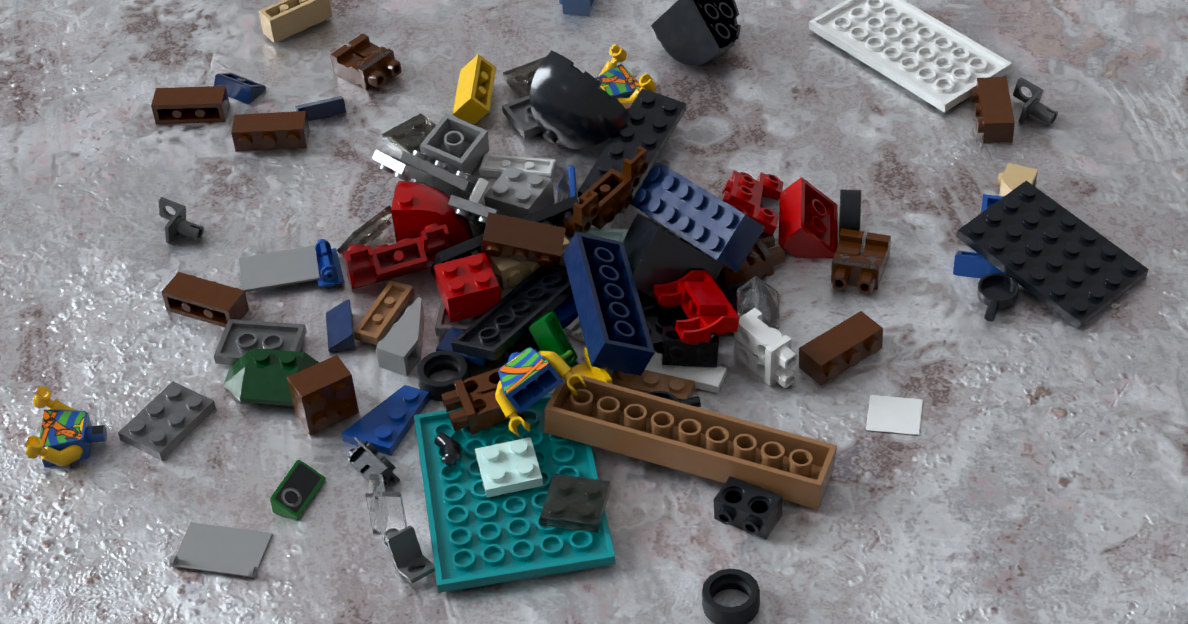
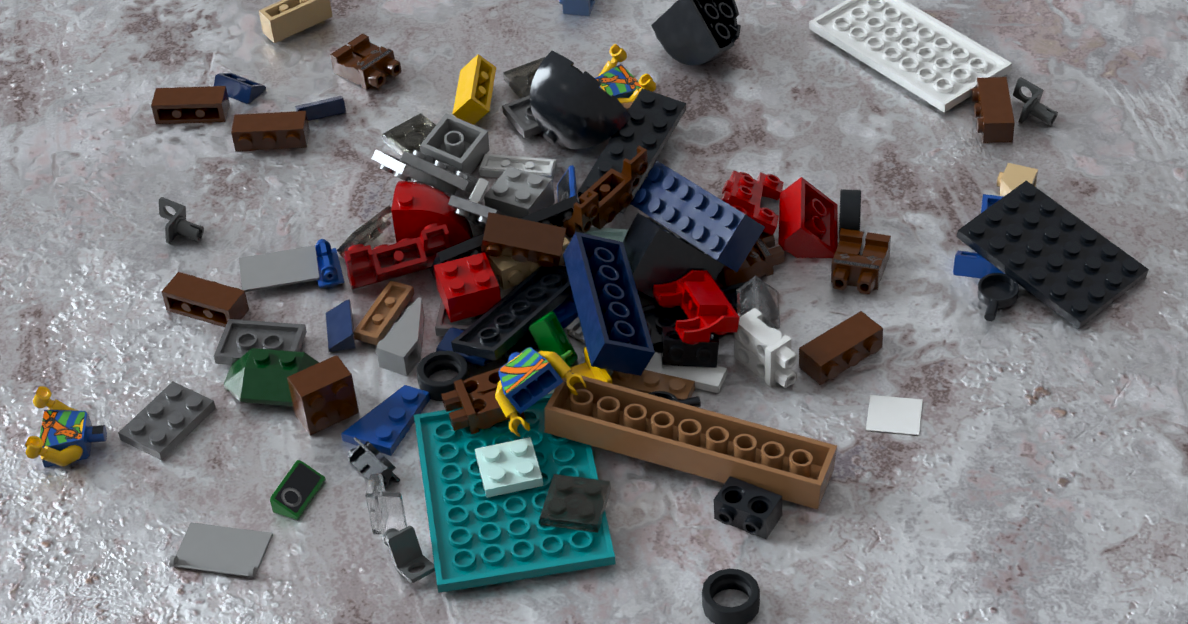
(451, 447): black arm -> none

